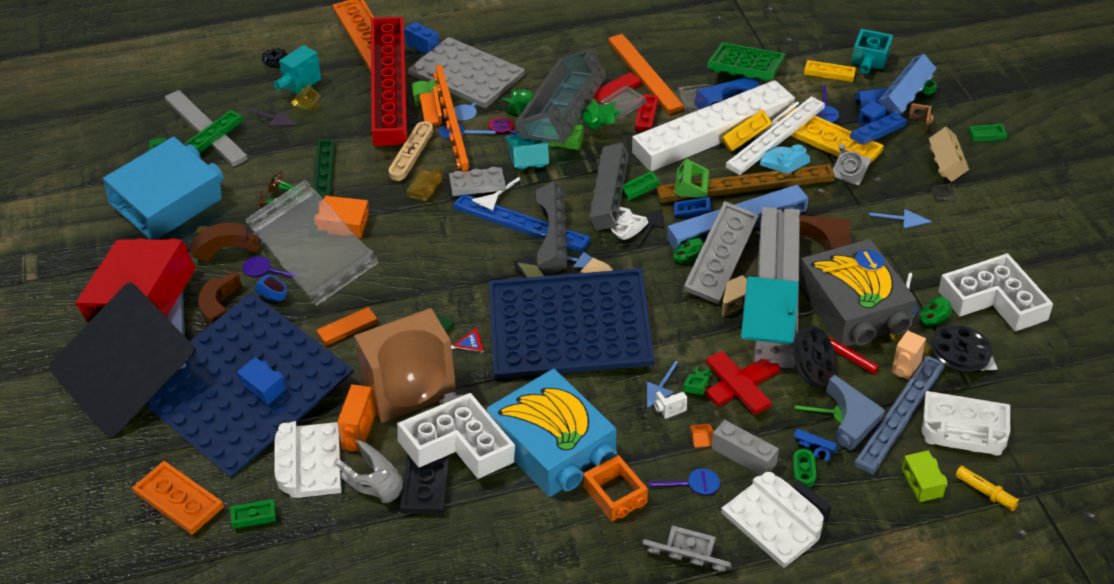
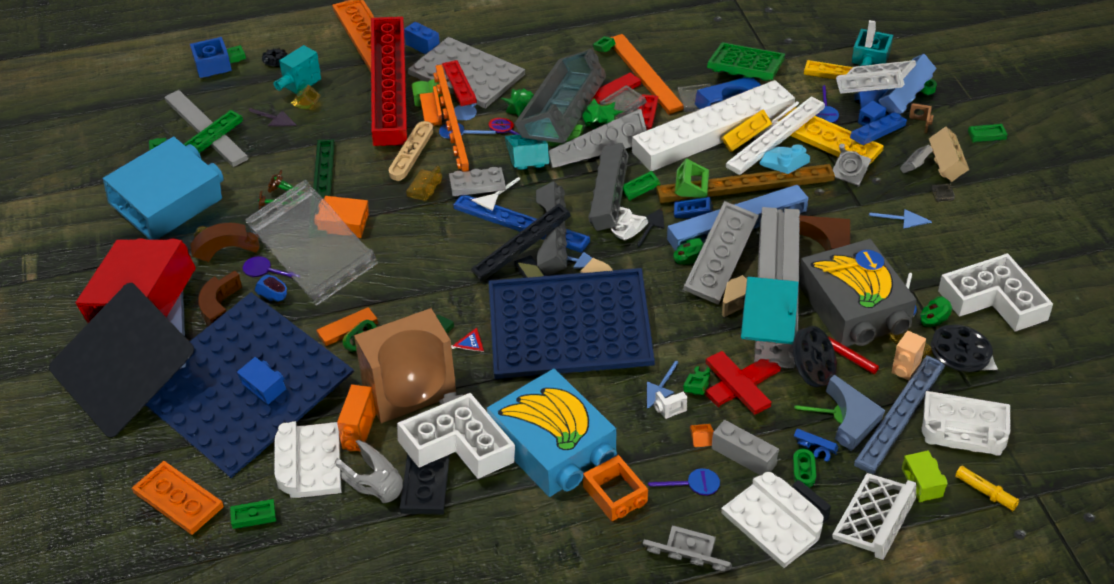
(210, 57): none -> blue brick
(236, 54): none -> green plate
(367, 324): none -> green plate
(459, 83): none -> red tile
(521, 242): none -> black tile
(592, 143): none -> light grey wing
(604, 44): none -> green plate
(870, 33): none -> white tile
(875, 77): none -> white fence
(892, 522): none -> white fence
(916, 159): none -> light grey plate

